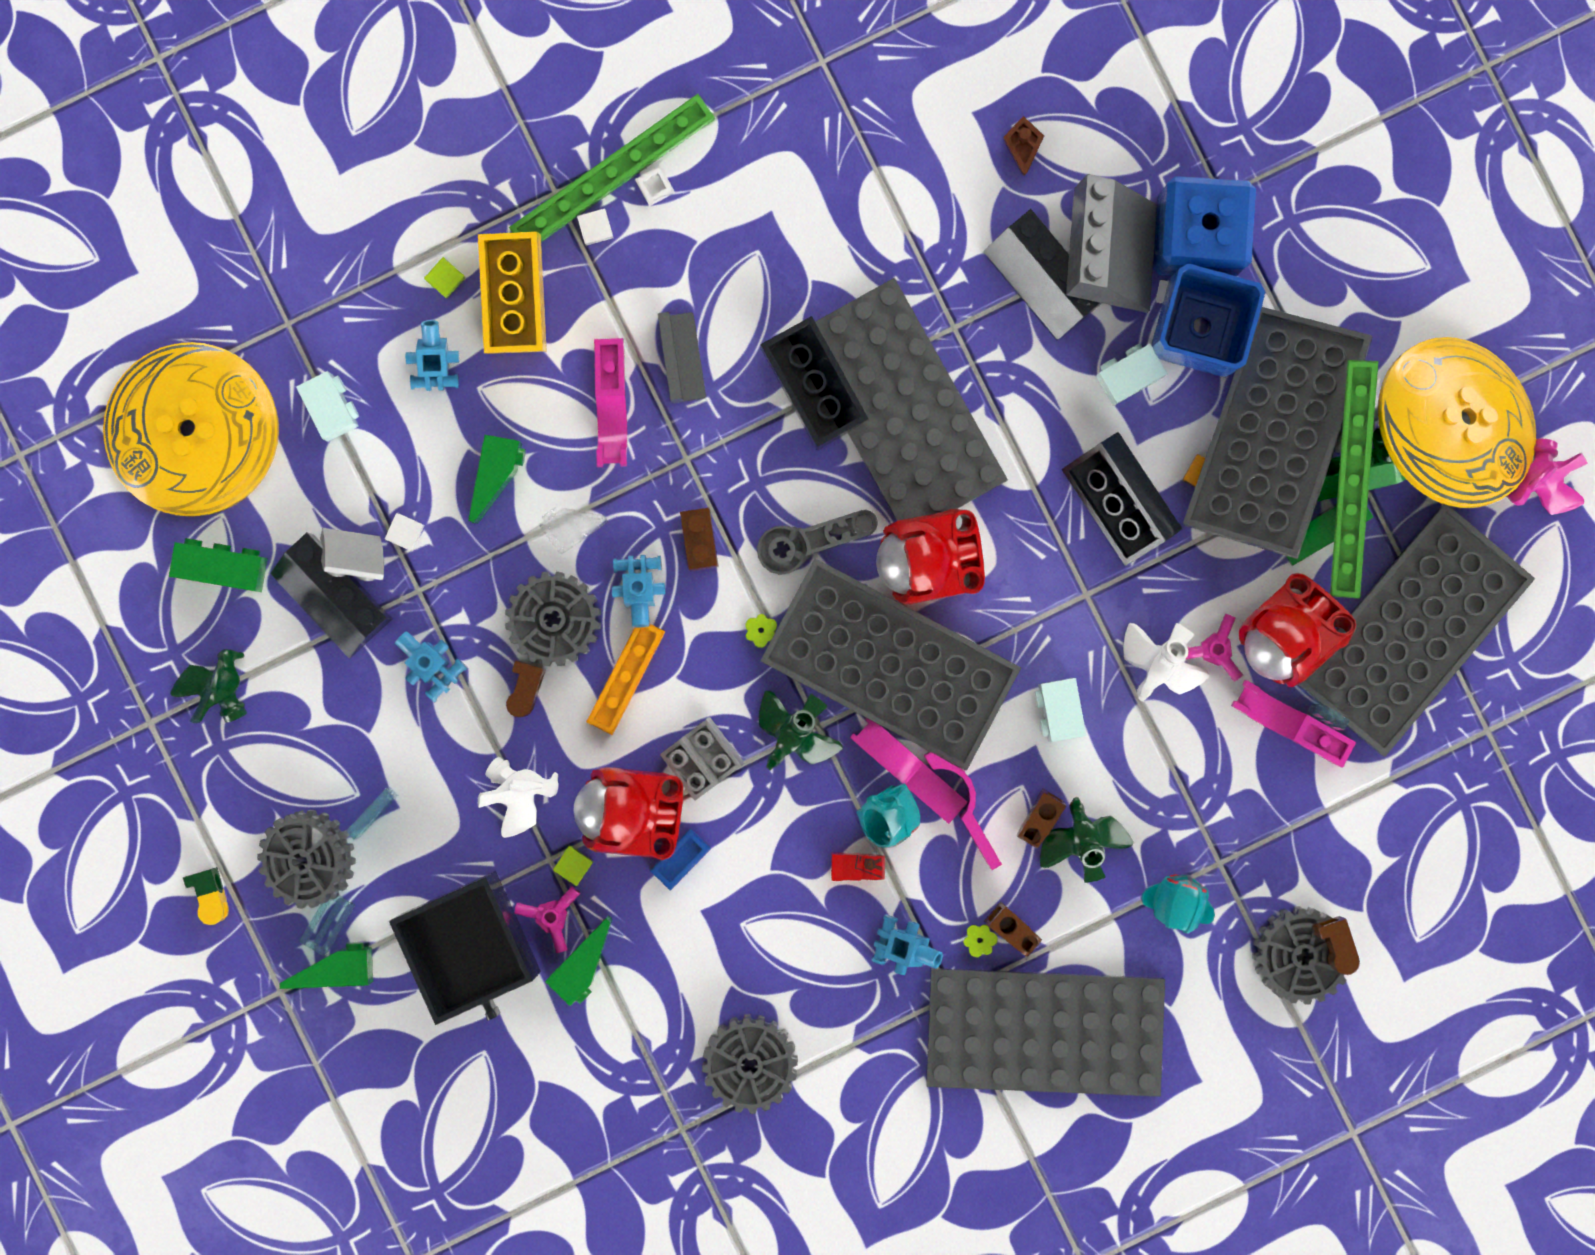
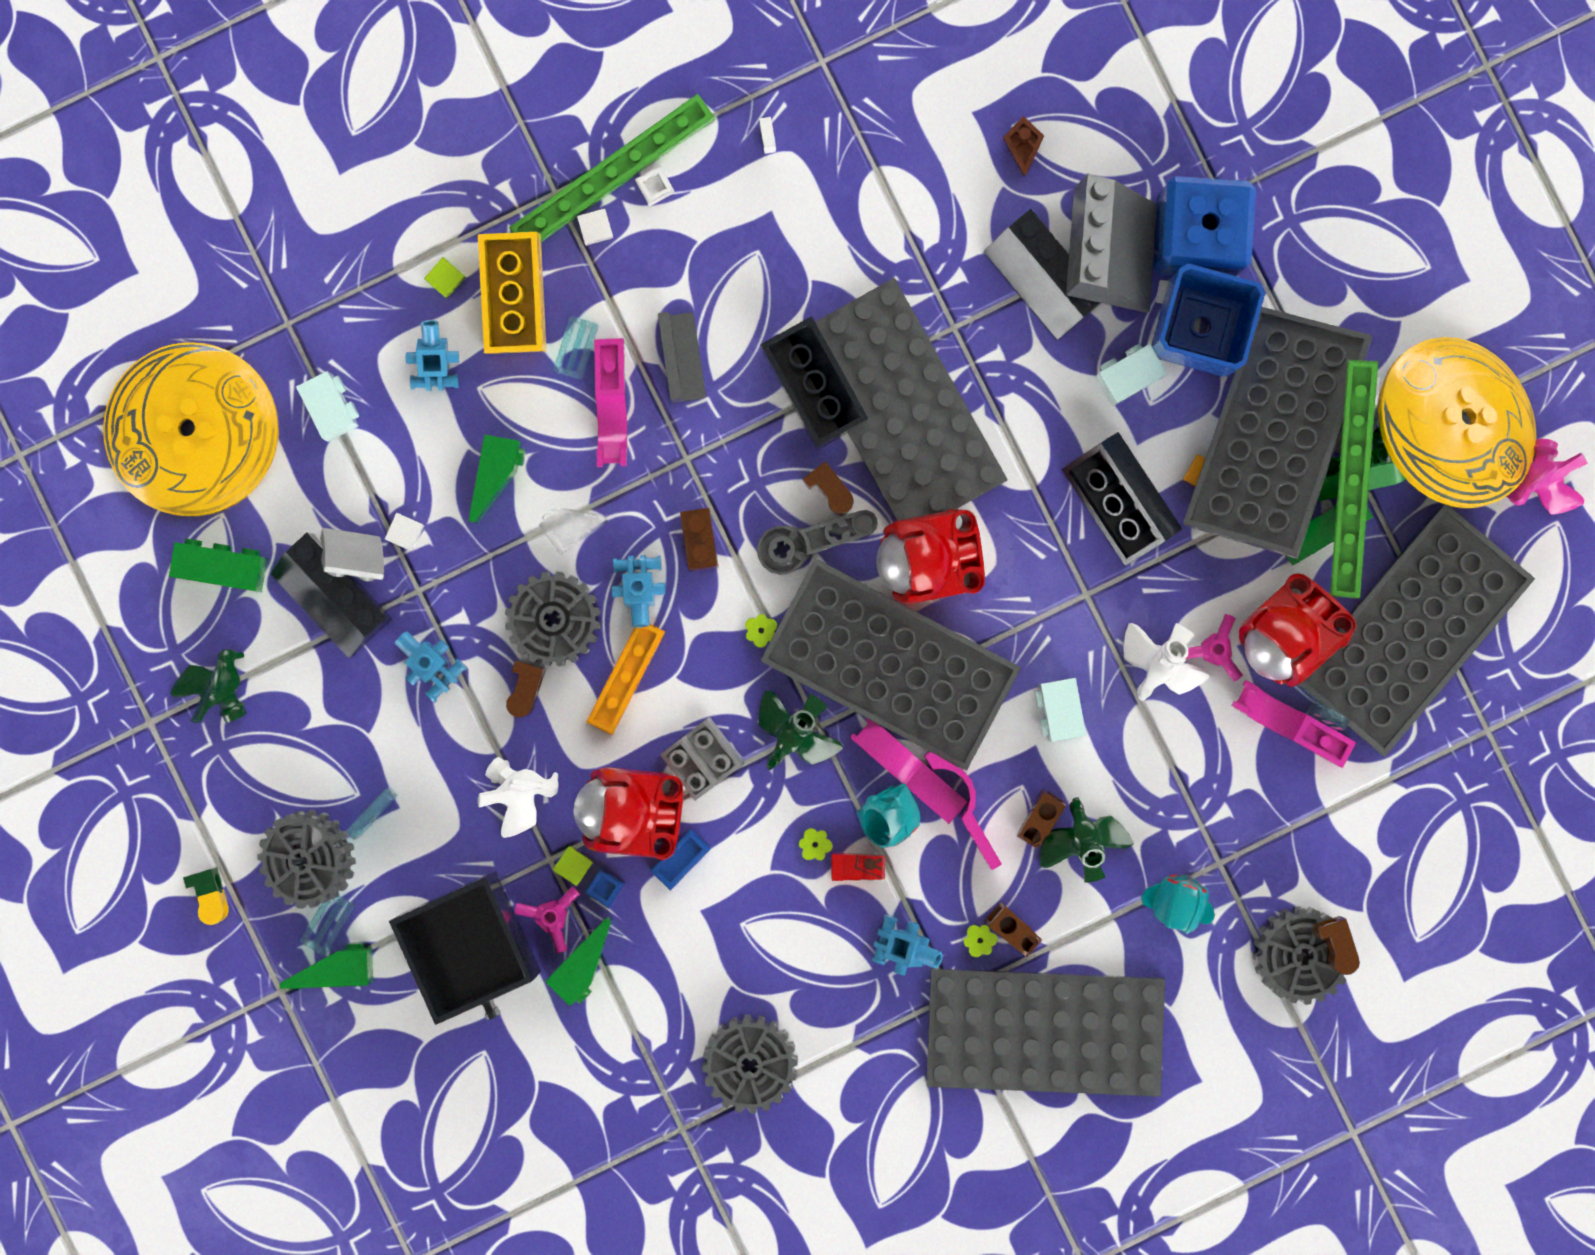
(586, 352): none -> clear light blue tile
(604, 887): none -> blue tile
(767, 135): none -> white tile
(810, 852): none -> lime plant
(838, 496): none -> reddish brown leg

